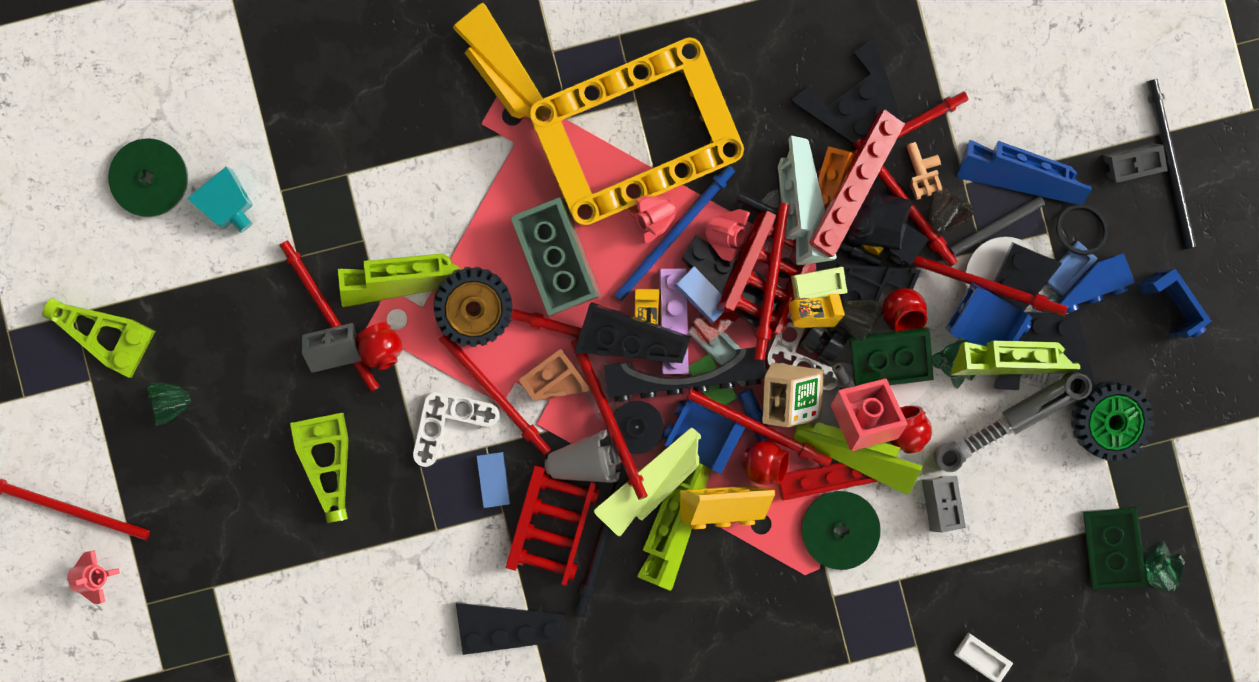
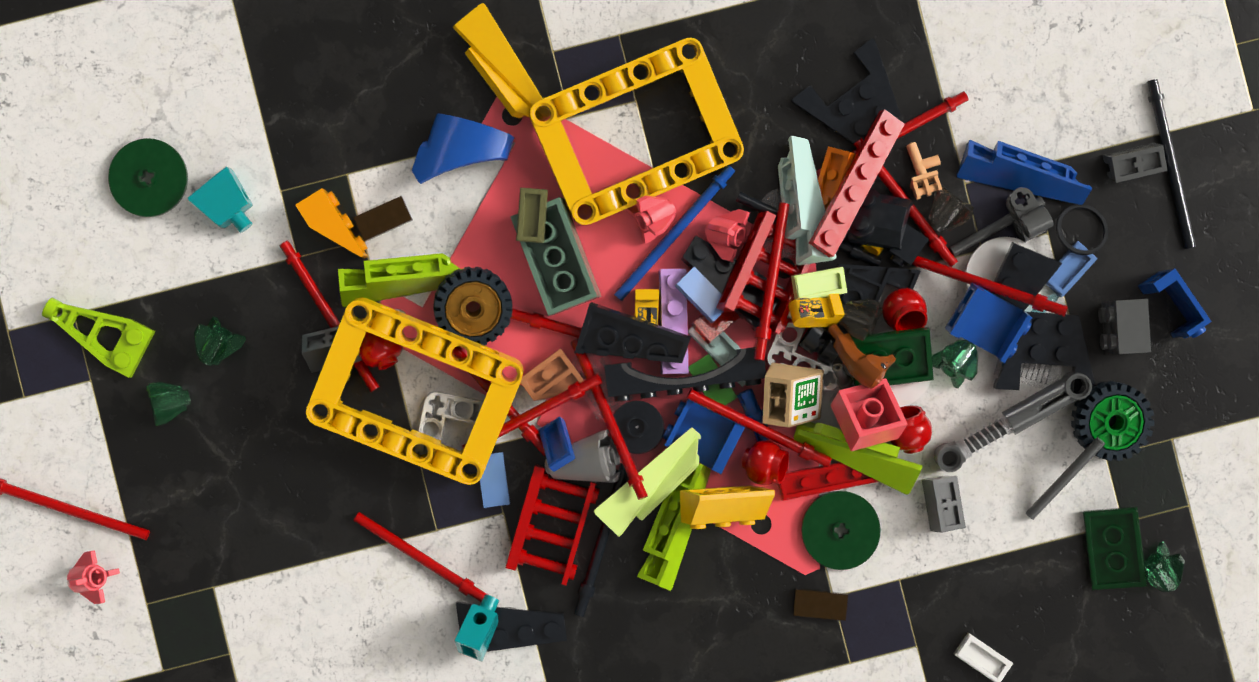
(215, 342): none -> clear green brick
(319, 431): lime plate -> none
(323, 216): none -> light orange slope
(383, 218): none -> dark brown tile
(433, 343): none -> yellow beam
(459, 143): none -> blue panel
(465, 586): none -> red bar
(475, 638): none -> teal torso
(532, 215): none -> olive tile
(556, 444): none -> blue tile
(574, 392): none -> red bar
(820, 604): none -> dark brown tile
(866, 369): none -> dark orange animal
(1012, 358): lime wedge -> none
(1029, 217): none -> dark grey piece
(1065, 478): none -> dark grey bar
(1101, 278): blue slope -> none
(1125, 327): none -> dark grey brick

